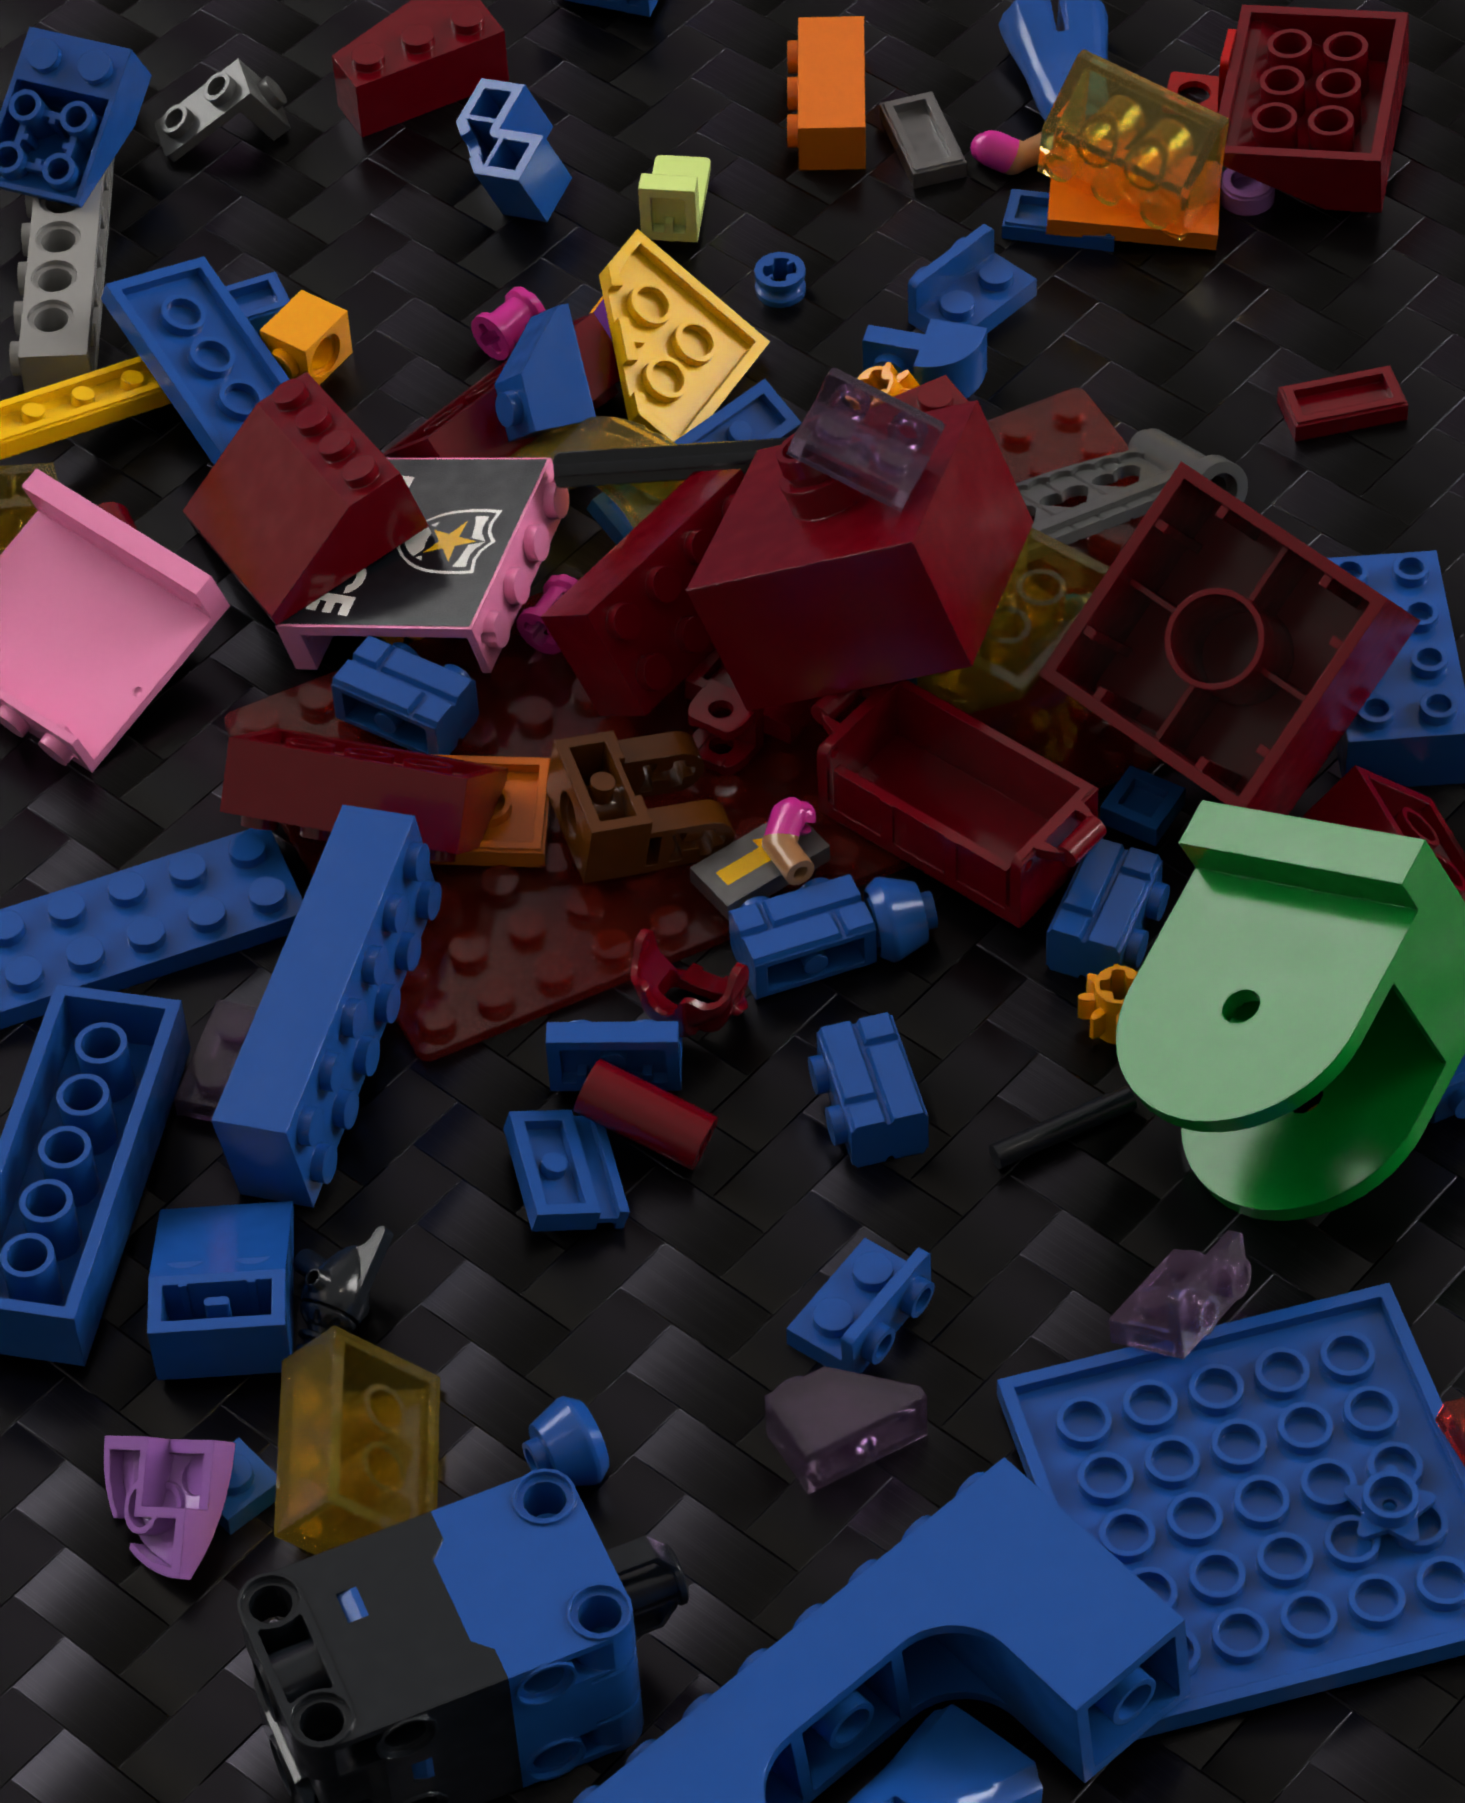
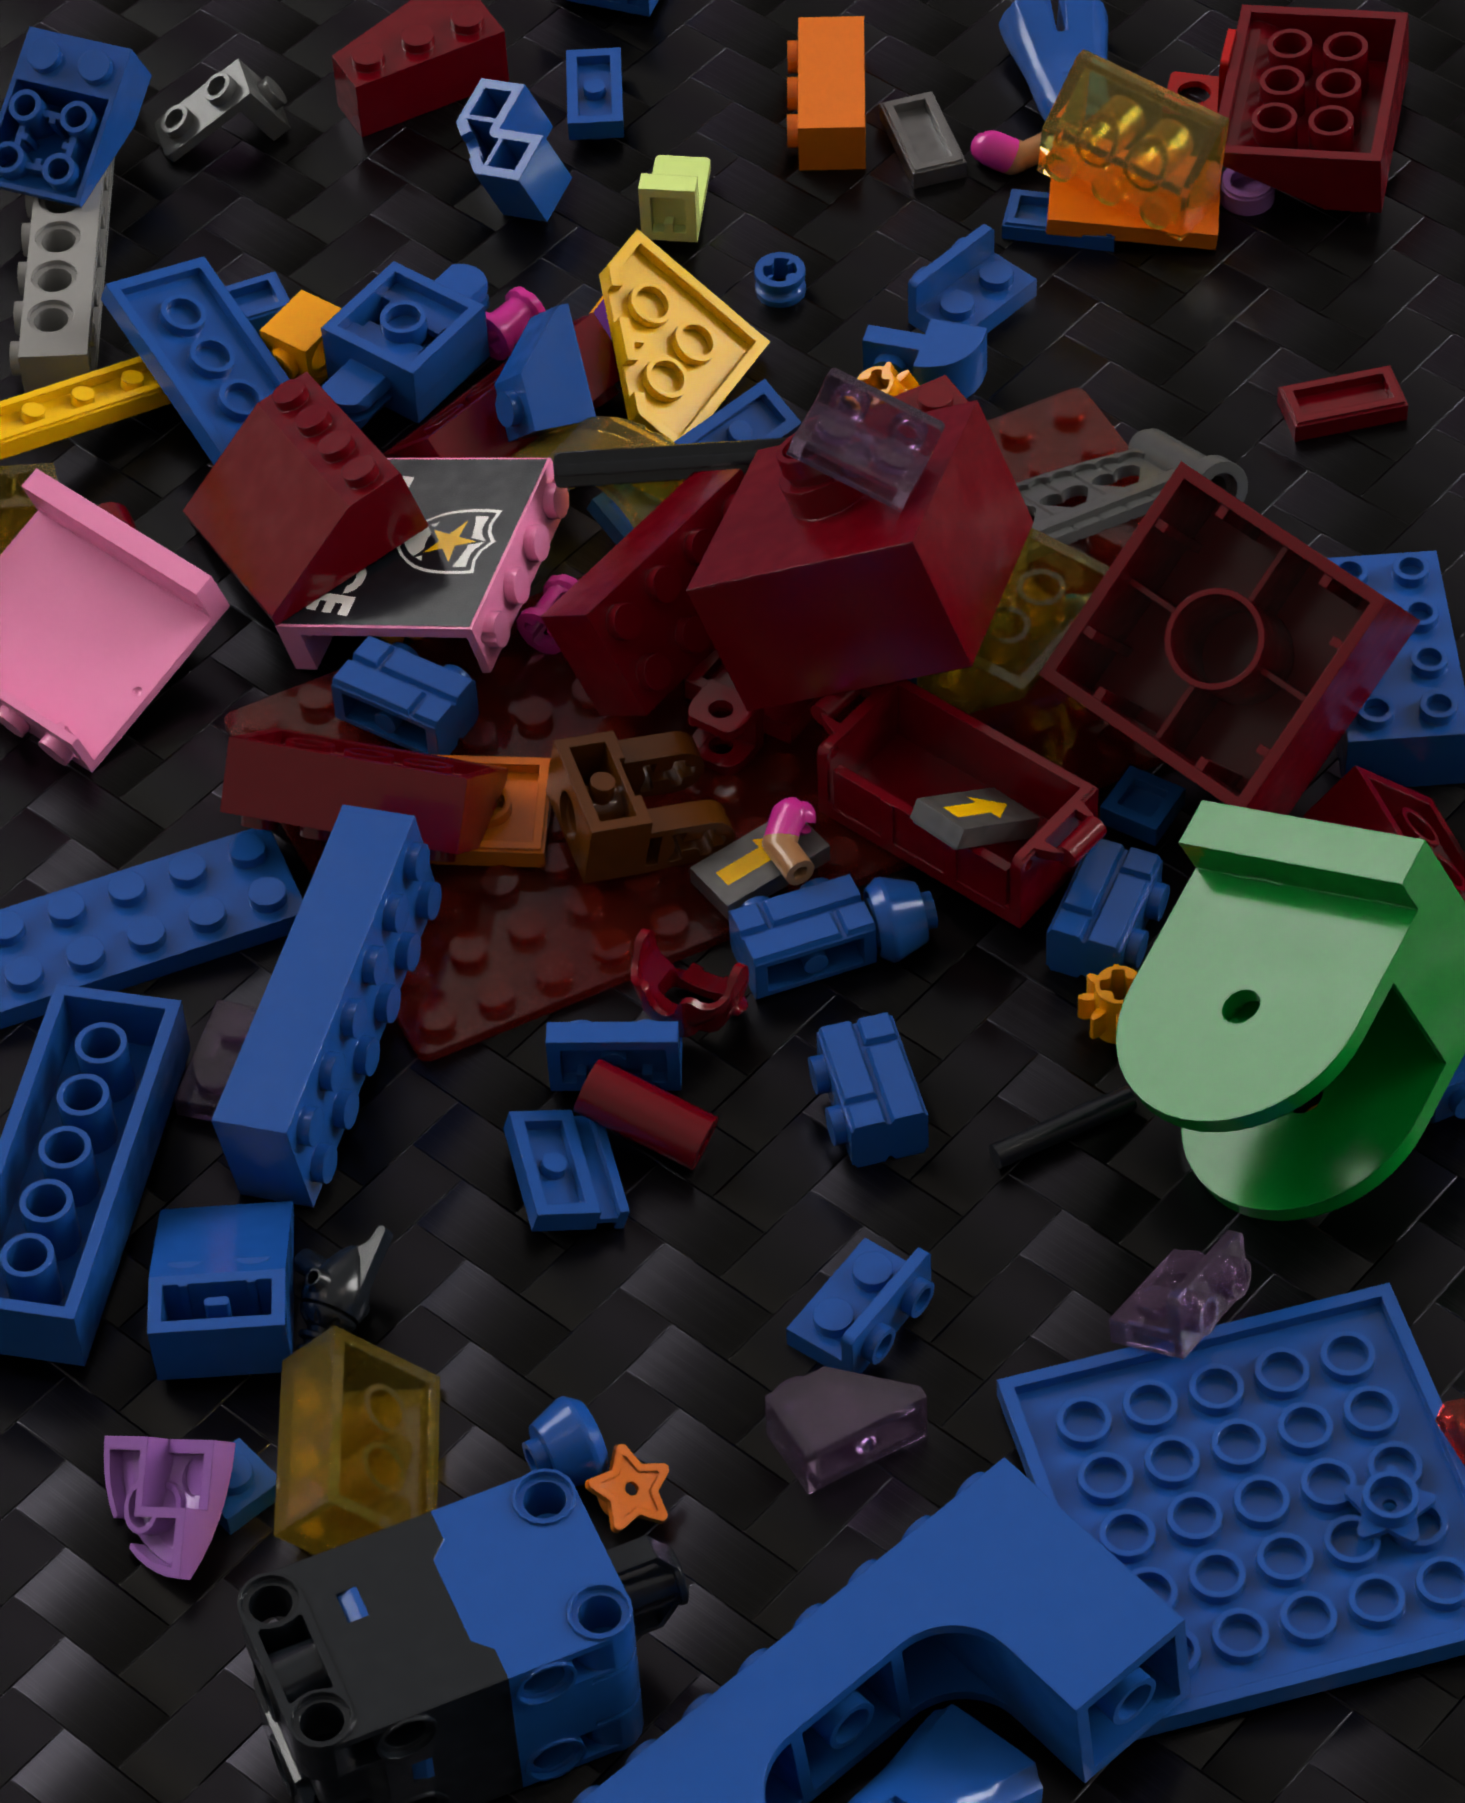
(406, 341): none -> blue brick
(594, 94): none -> blue plate
(617, 1502): none -> orange plate
(974, 818): none -> flat silver tile

